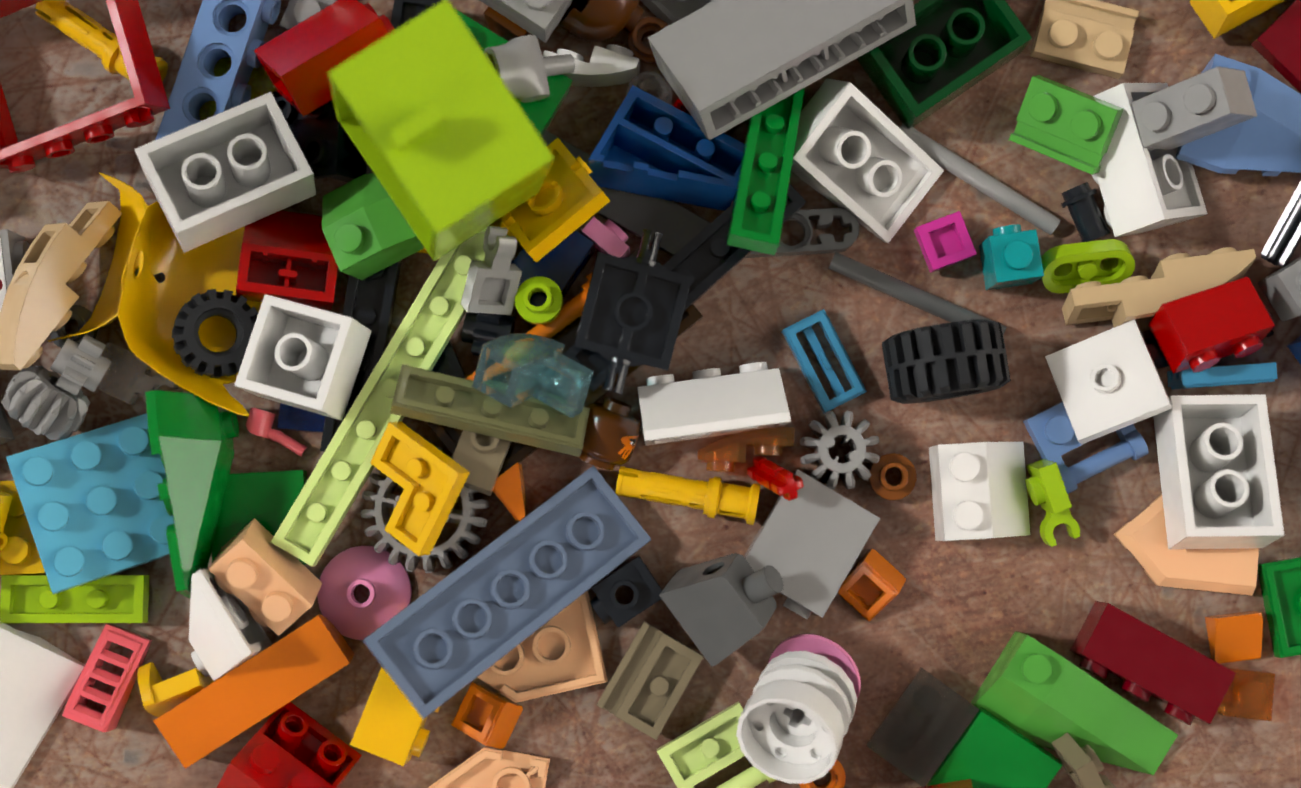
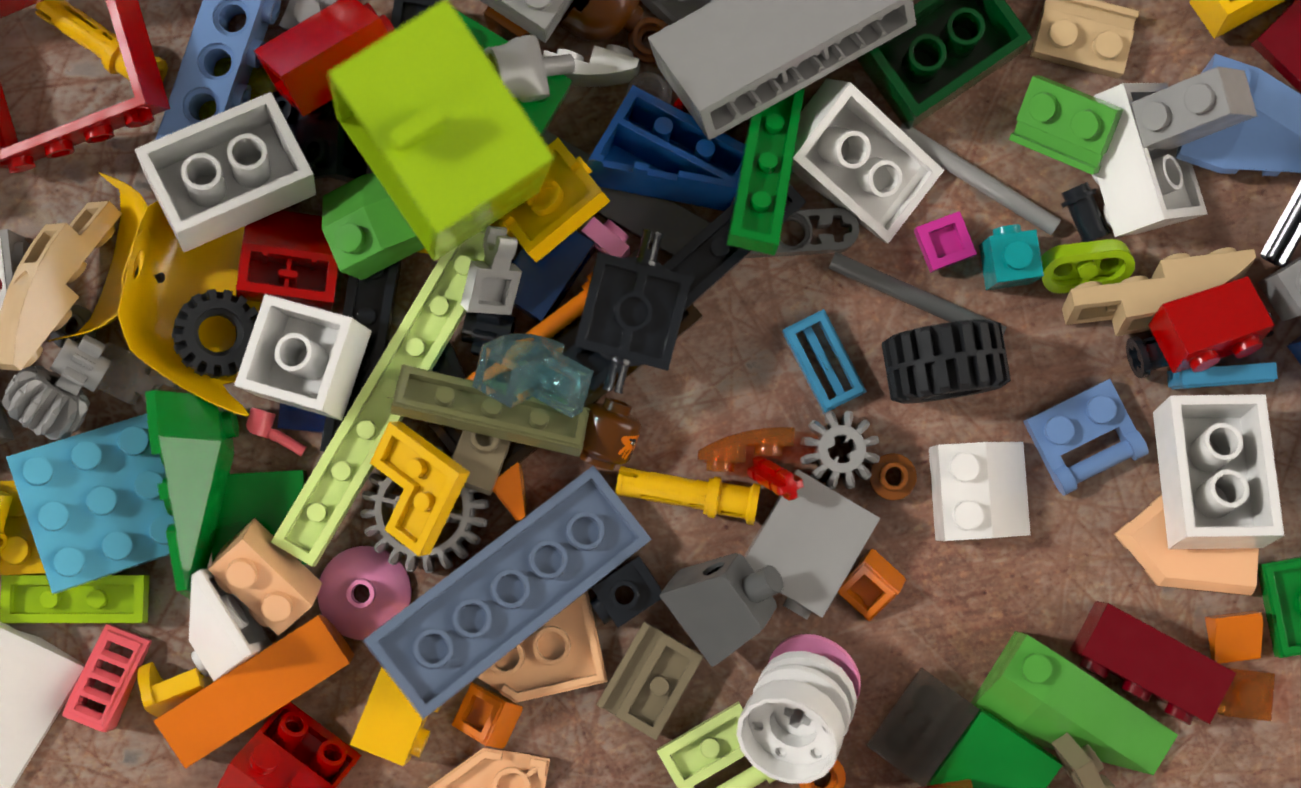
(539, 314): lime plate -> none
(712, 404): white slope -> none
(1048, 491): lime plate -> none
(1108, 382): white plate -> none

